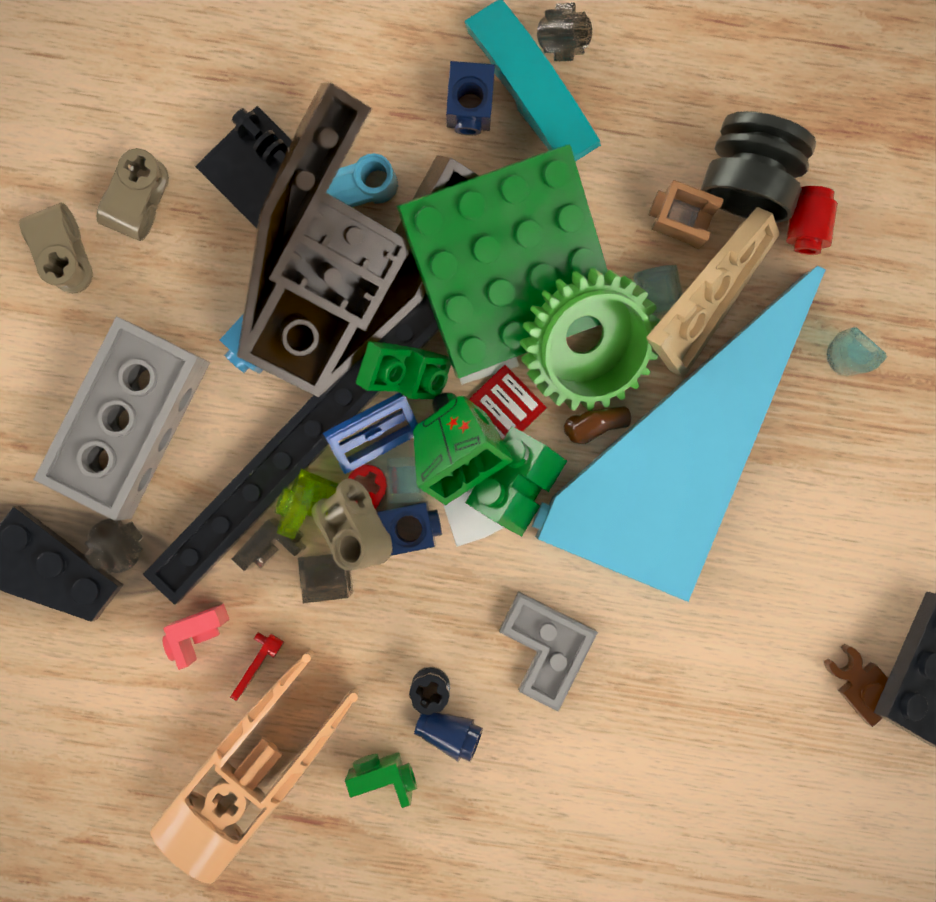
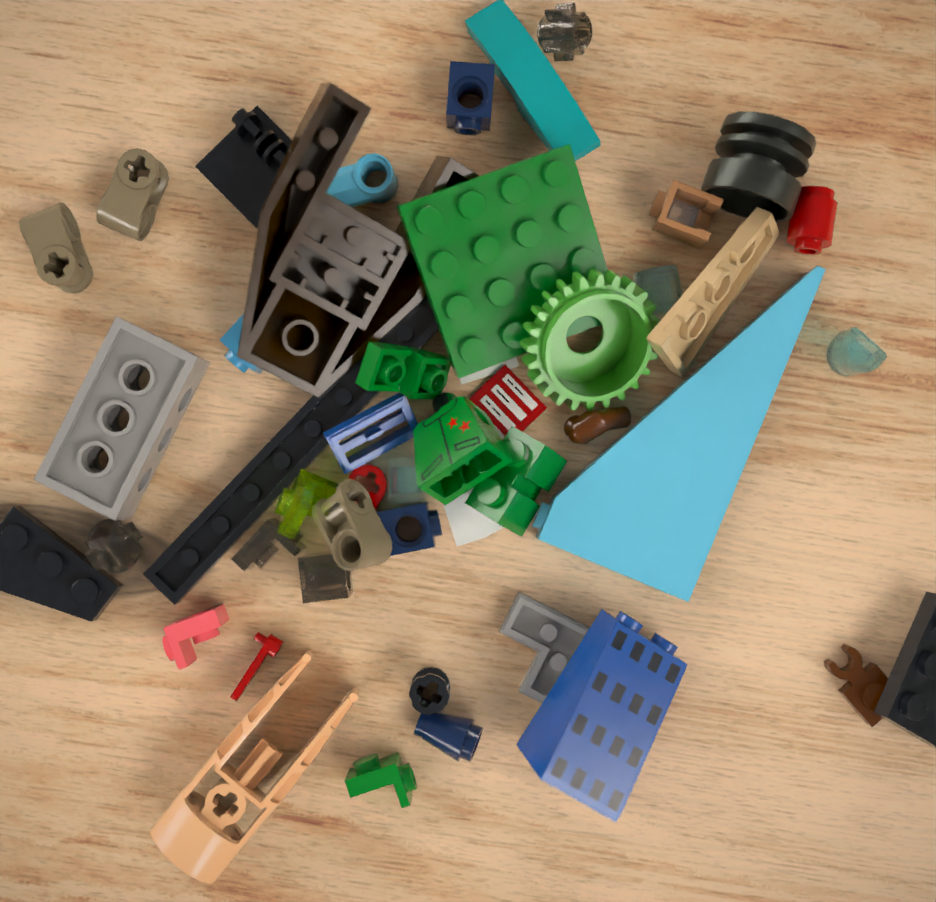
(604, 713): none -> blue slope

